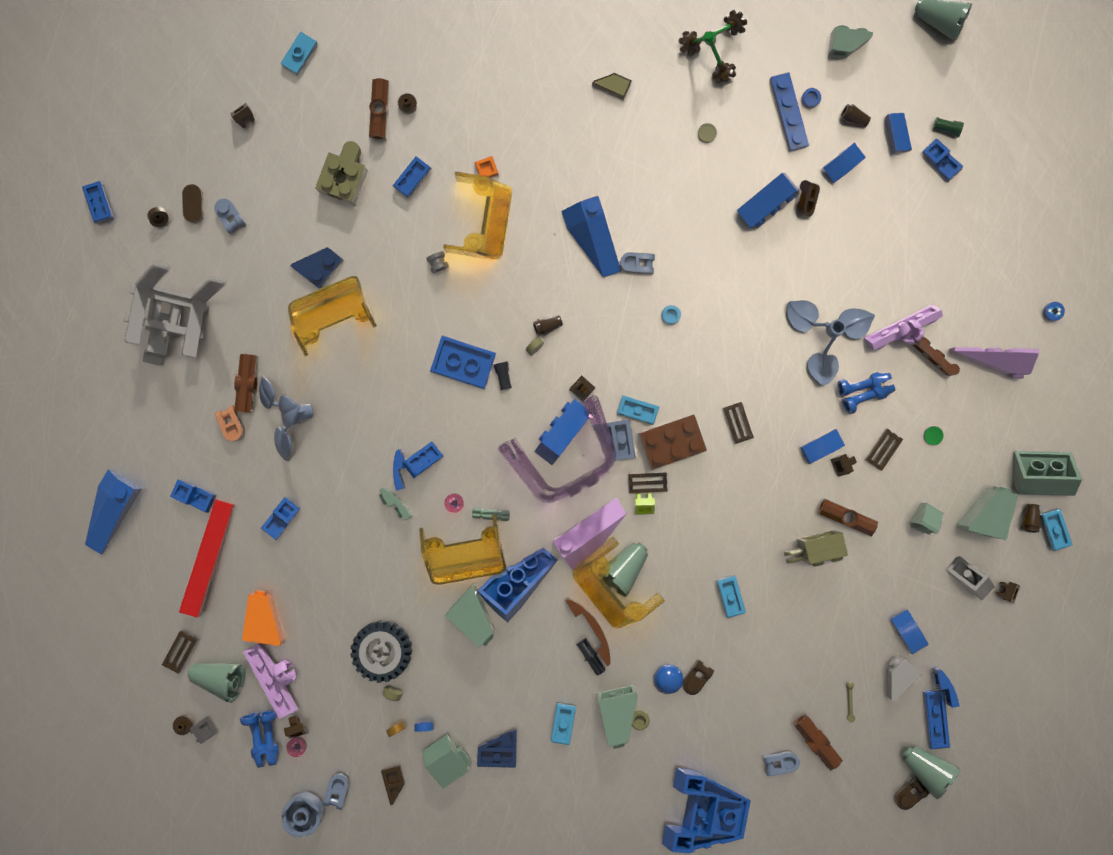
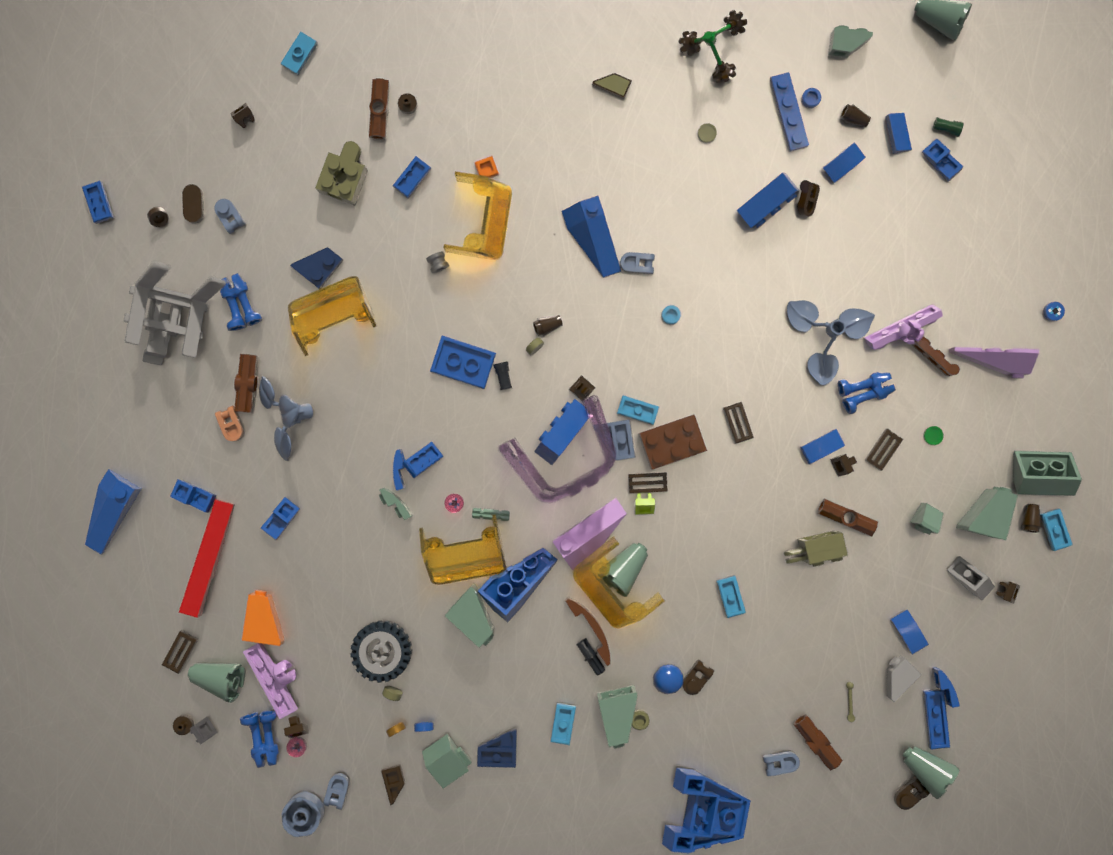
(239, 291): none -> blue piece

